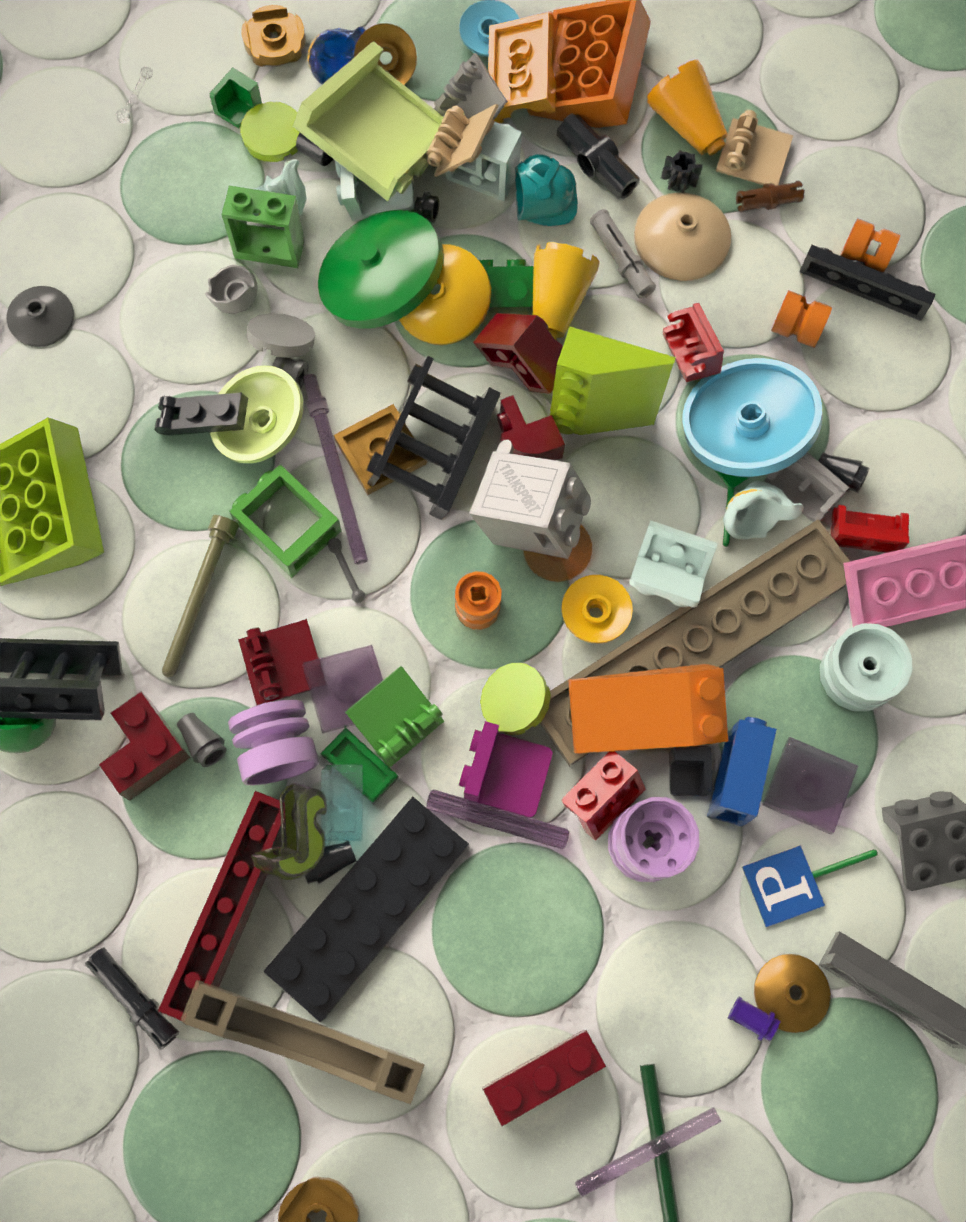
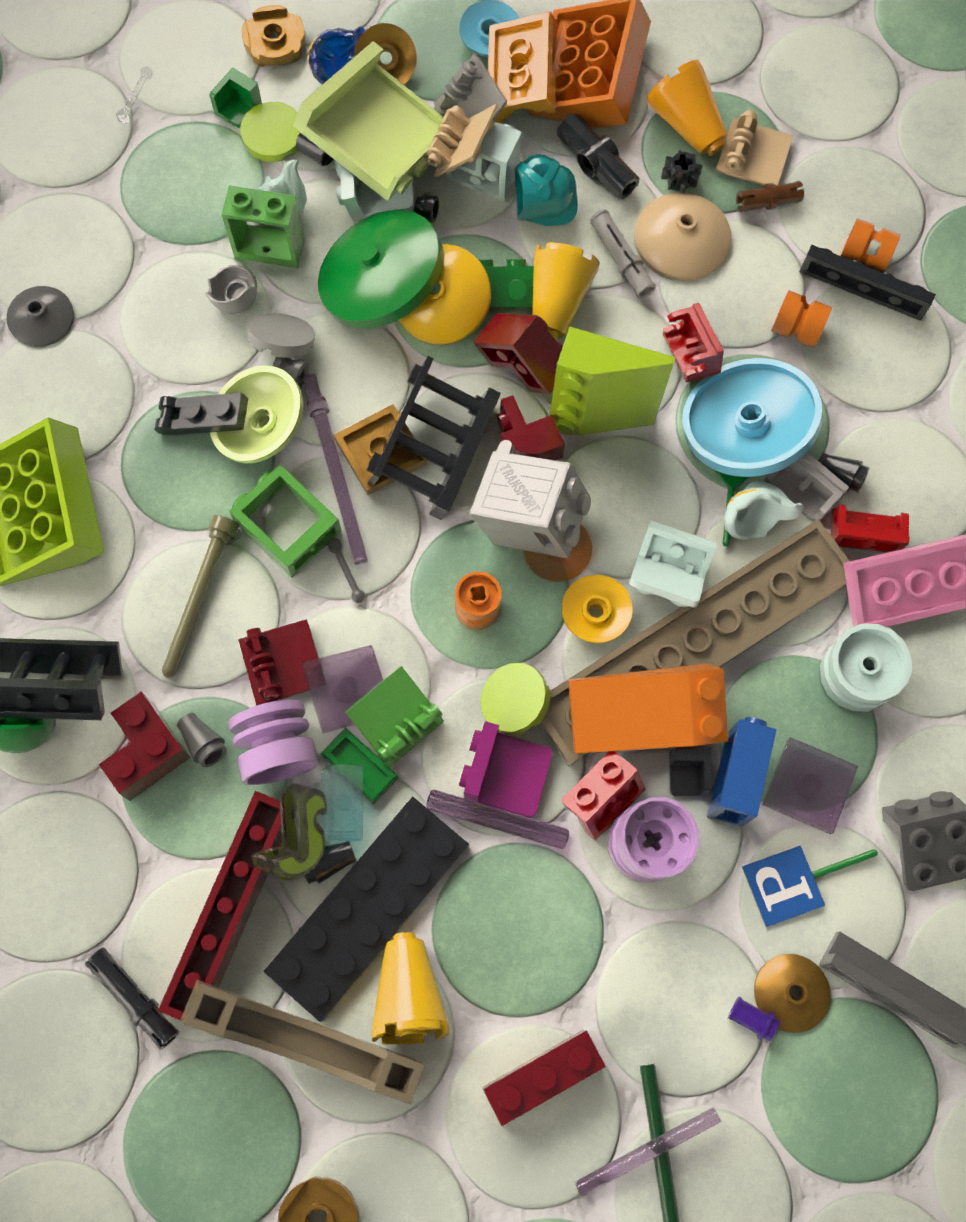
(408, 995): none -> yellow cone

